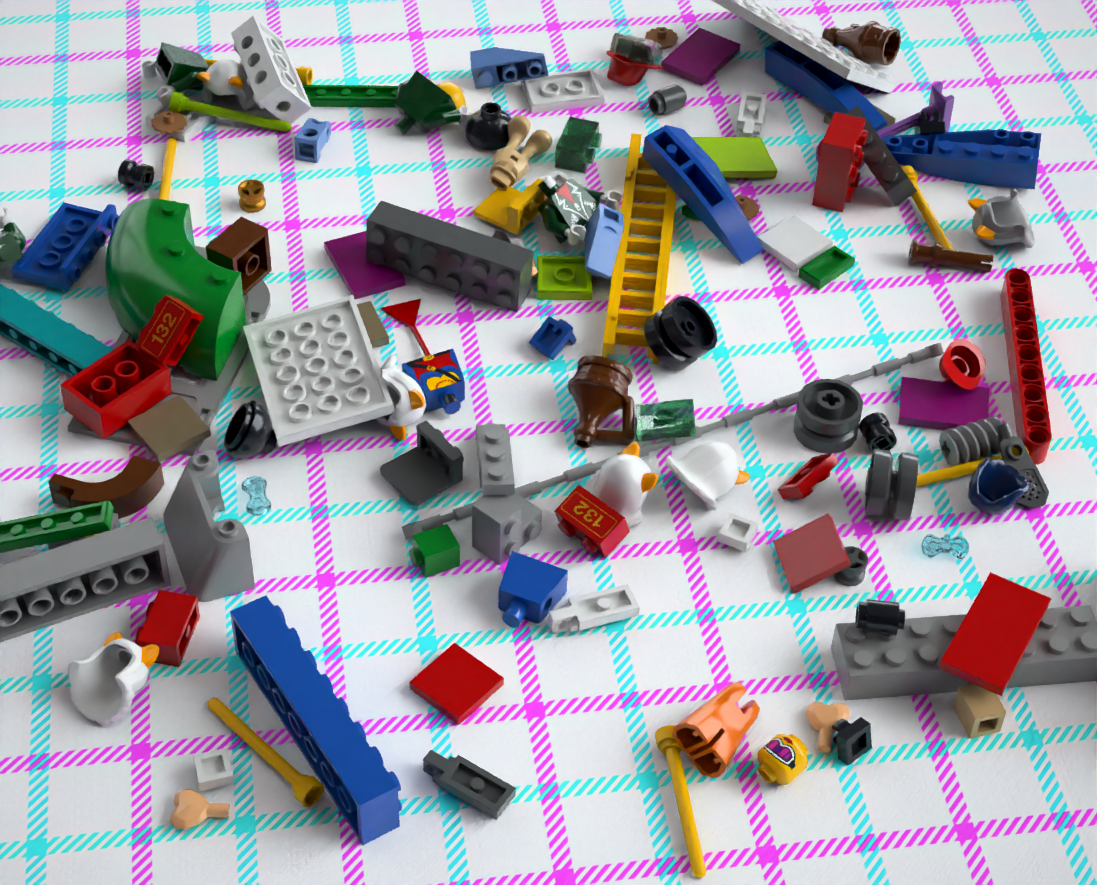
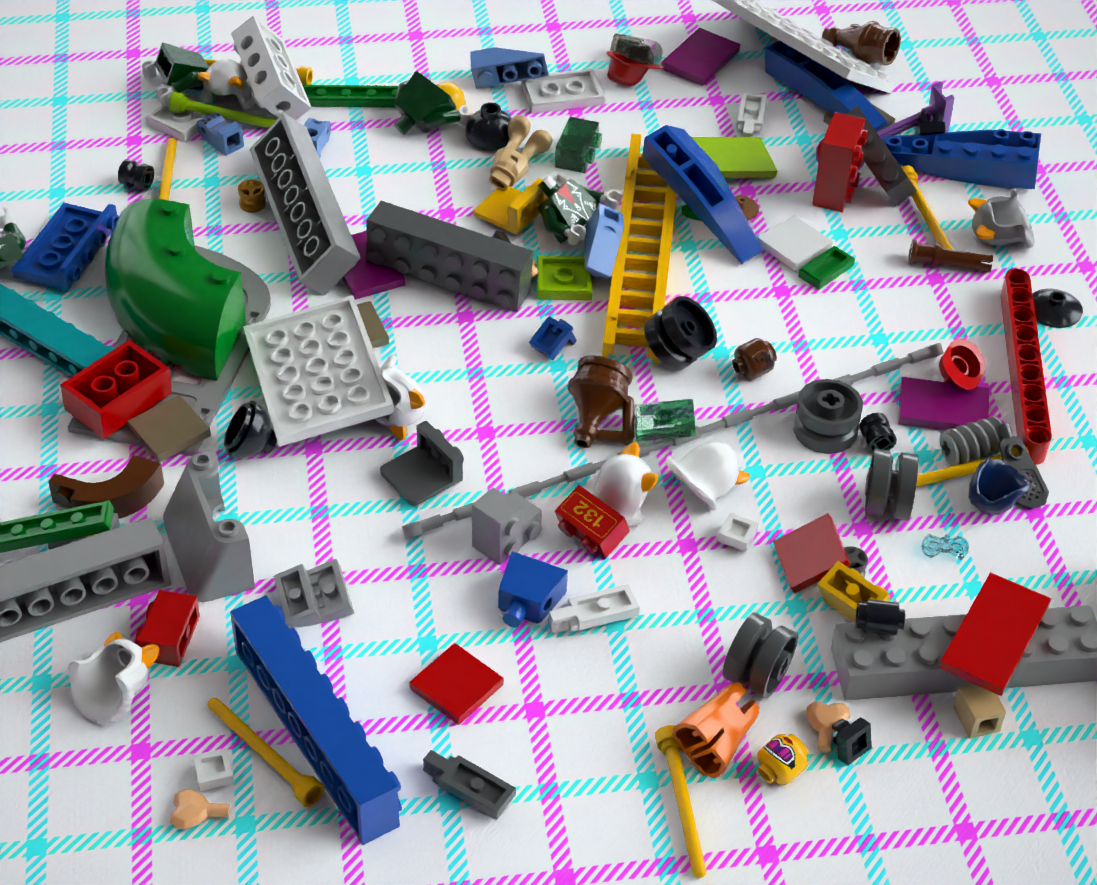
(169, 122): medium nougat piece -> none
(169, 330): red brick -> none
(219, 131): none -> medium blue leg
(243, 249): reddish brown brick -> none
(258, 502): clear light blue piece -> none
(304, 205): none -> light grey brick
(313, 594): none -> light grey slope
(407, 314): red piece -> none
(435, 551): green brick -> none
(439, 379): torso -> none
(495, 459): light grey bracket -> none
(663, 36): medium nougat piece -> none
(667, 99): dark grey brick -> none
(754, 358): none -> reddish brown head
(760, 655): none -> dark grey wheel
(810, 474): red plate -> none
(846, 587): none -> yellow brick
(1056, 308): none -> black dish

